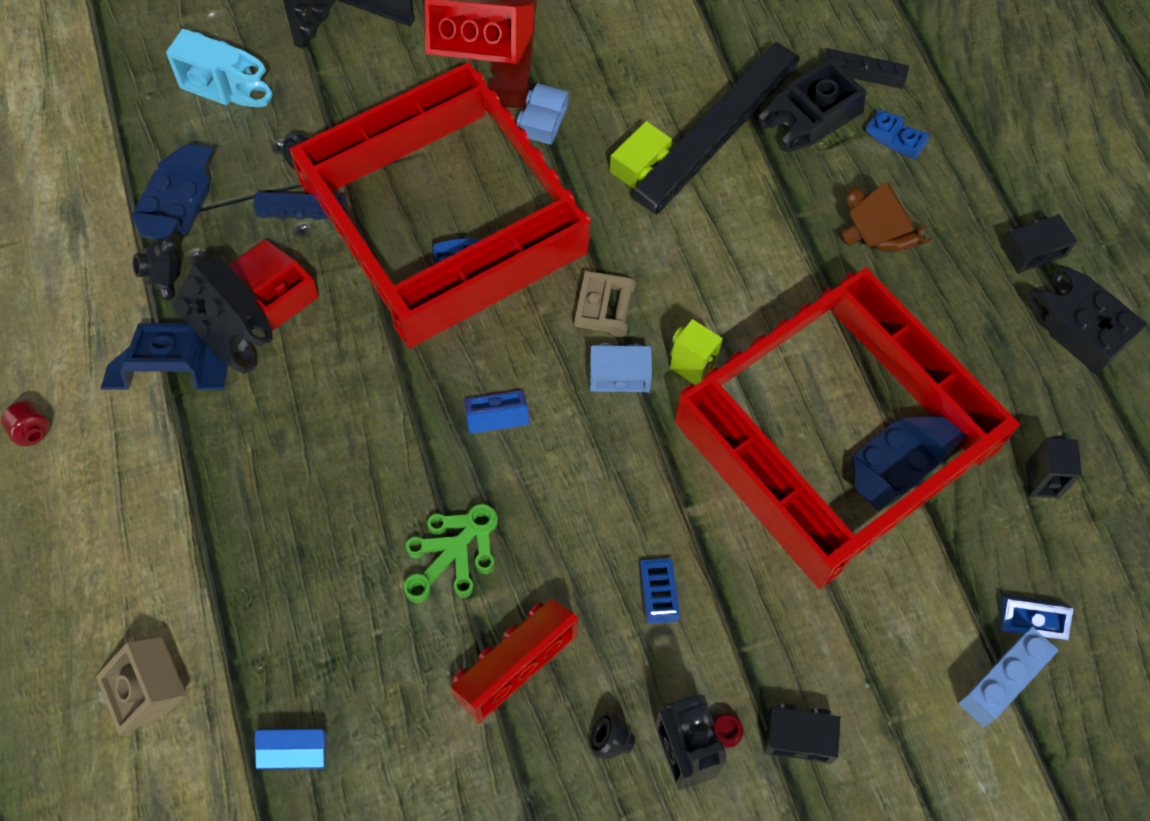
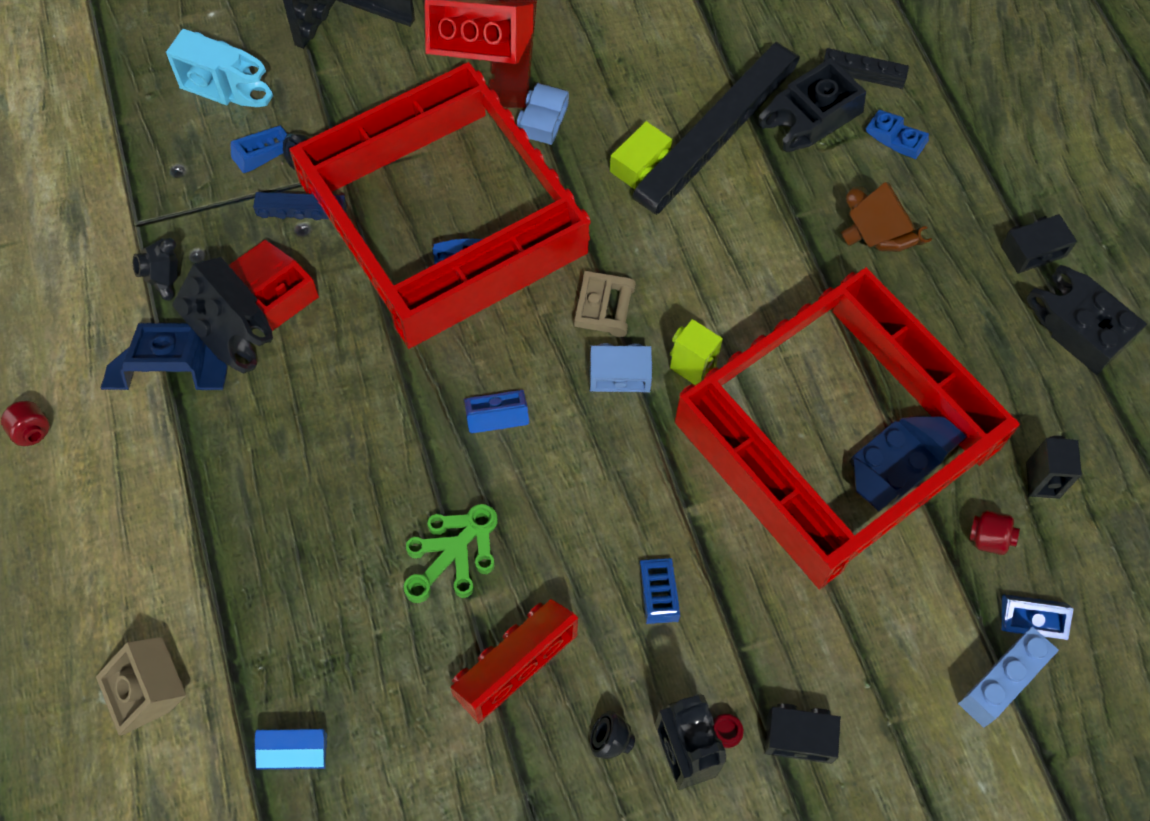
(174, 193): dark blue piece -> none
(243, 149): none -> blue slope
(994, 532): none -> dark red head

